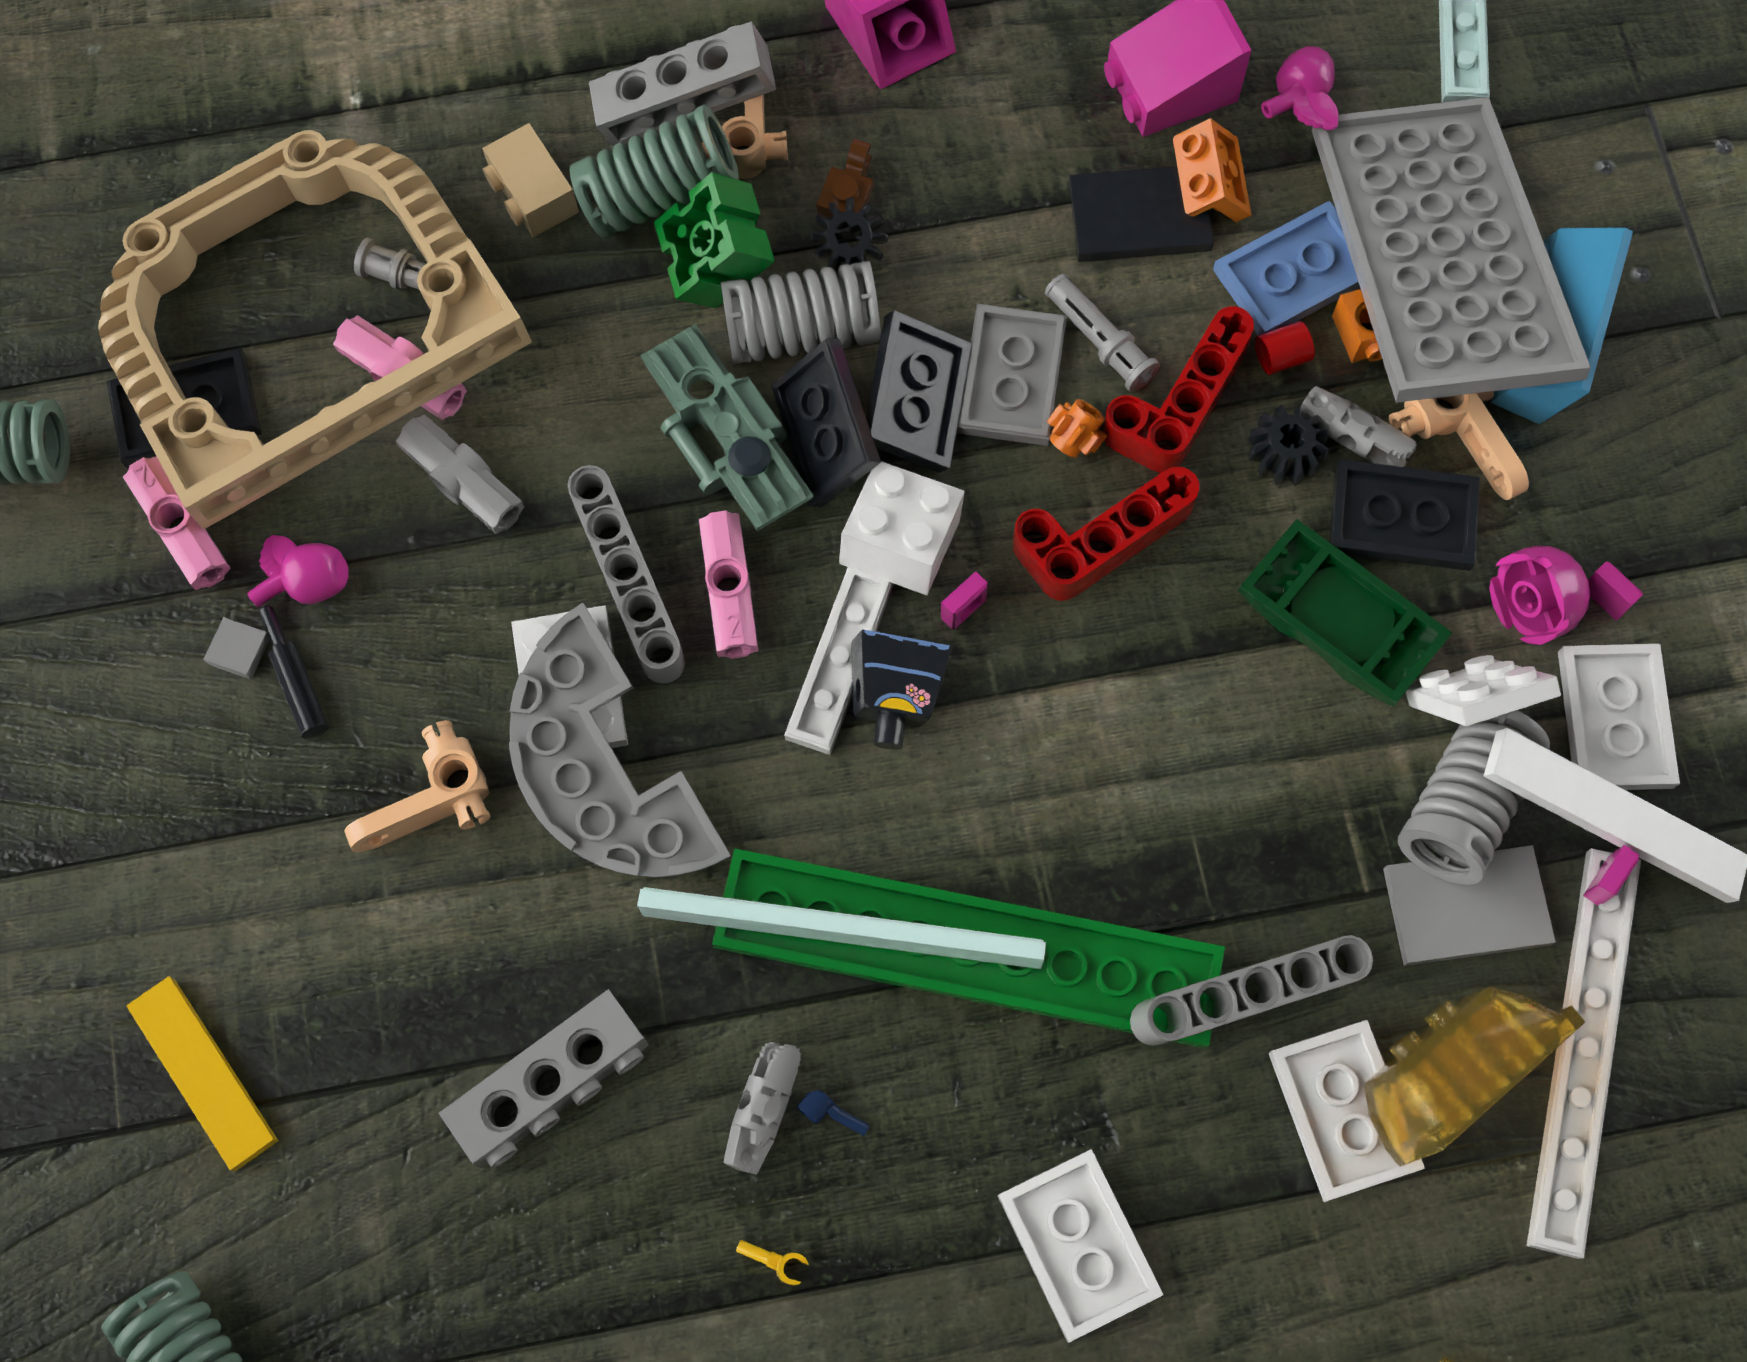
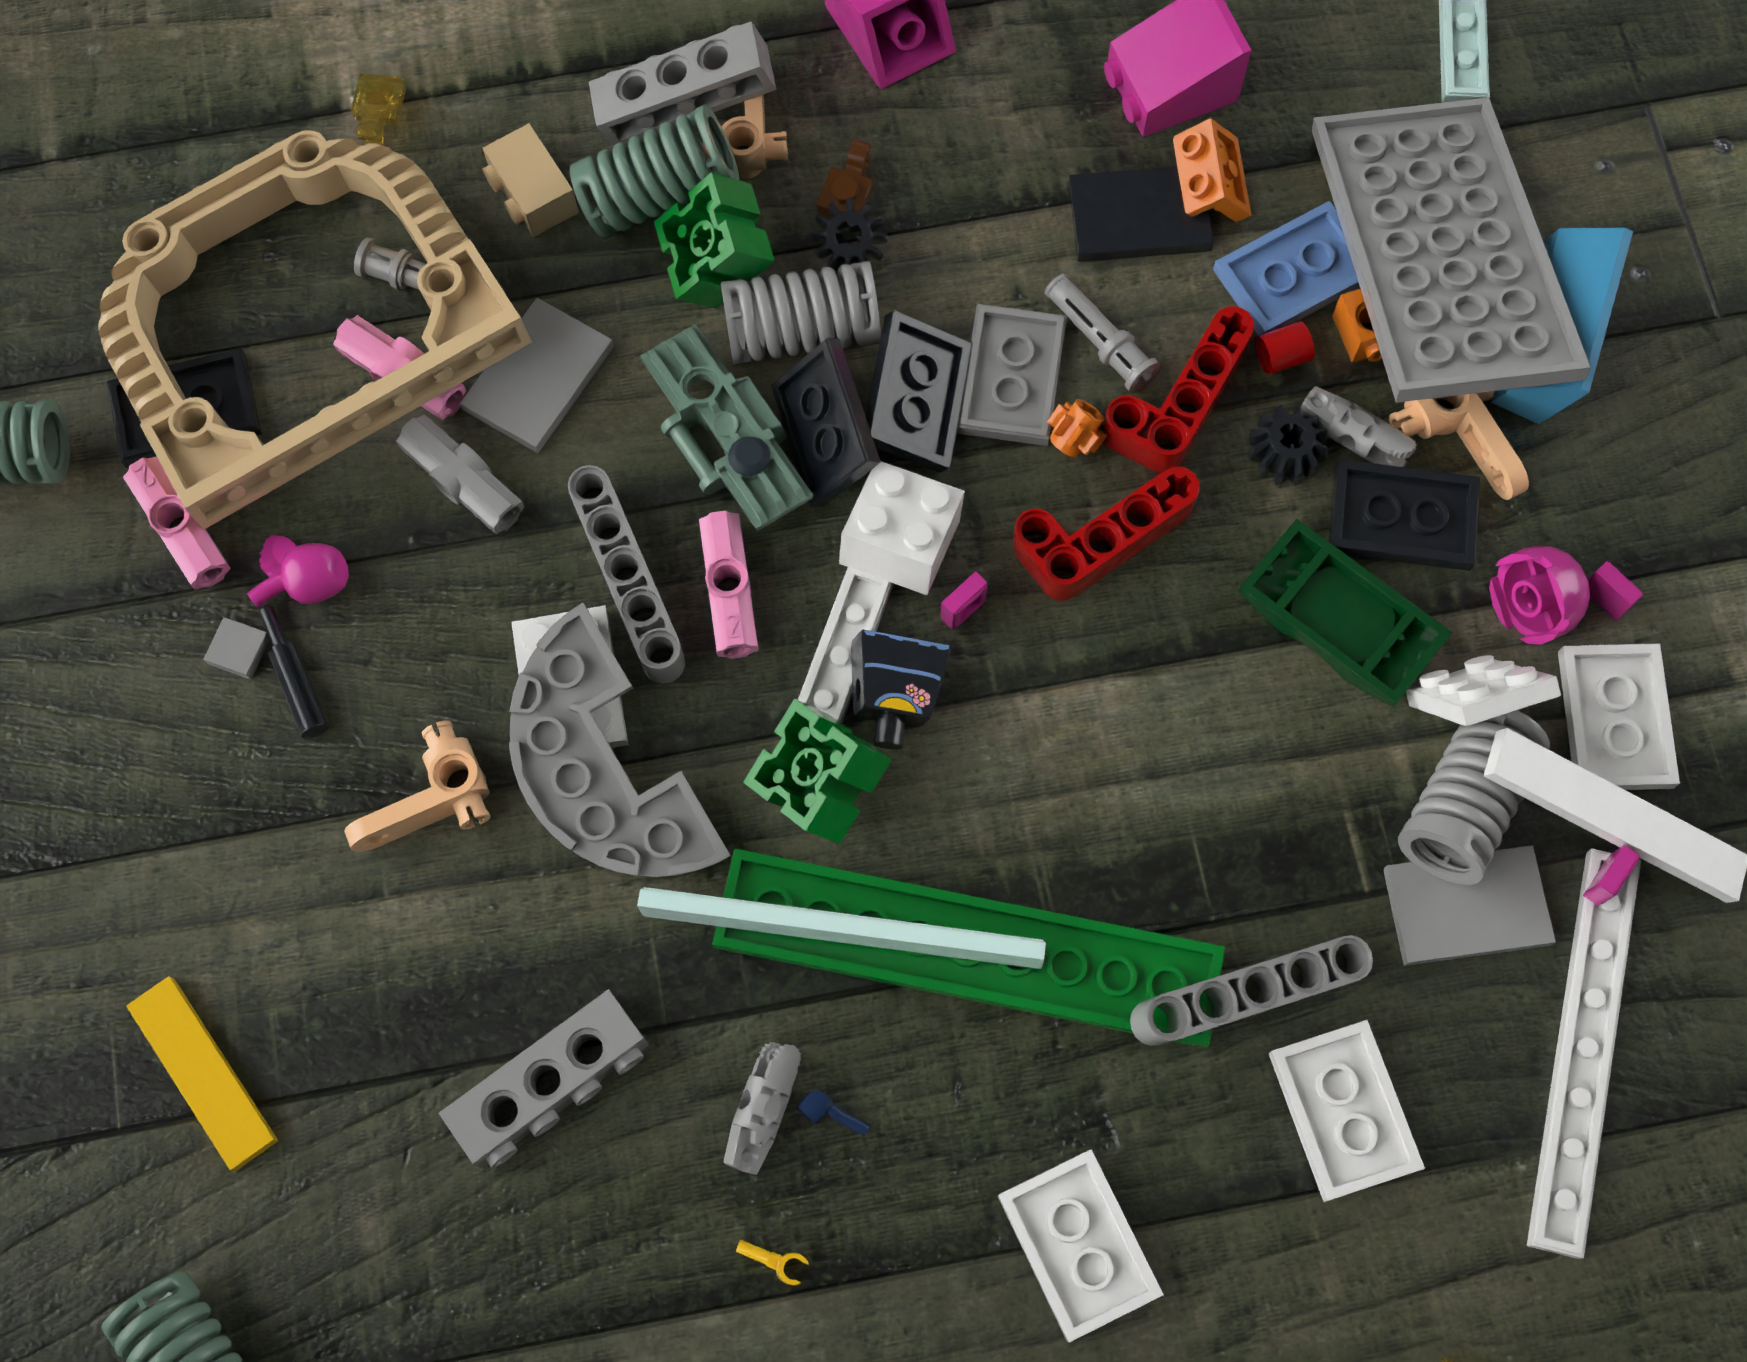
(377, 102): none -> clear yellow plate
(540, 382): none -> light grey tile
(817, 771): none -> green brick
(1304, 87): dark pink piece -> none
(1460, 1068): clear yellow windscreen -> none

